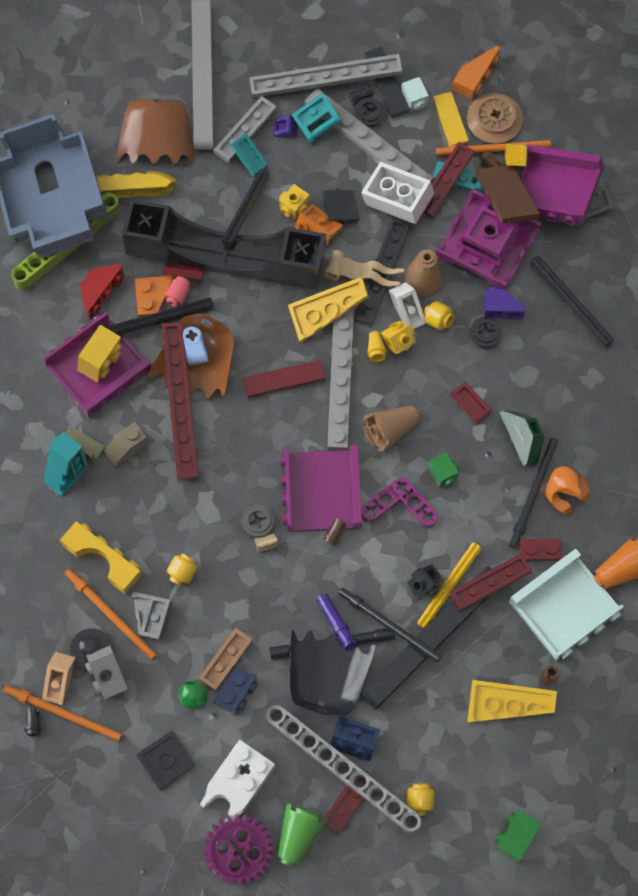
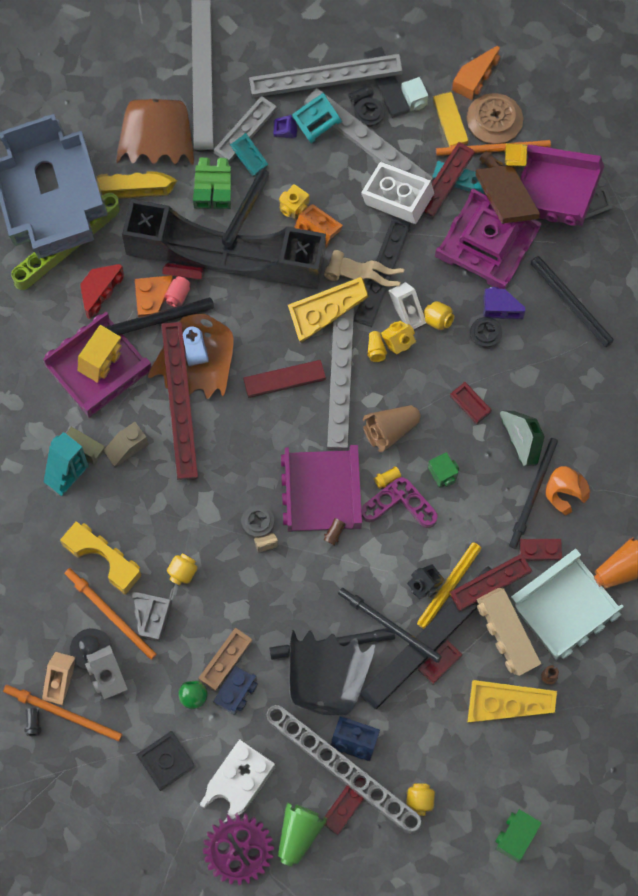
(210, 178): none -> hips
(338, 625): dark purple pin -> none
(340, 205): black piece -> none
(387, 477): none -> yellow pin
(425, 273): medium nougat cone -> none
(434, 671): none -> dark red tile
(508, 631): none -> tan brick

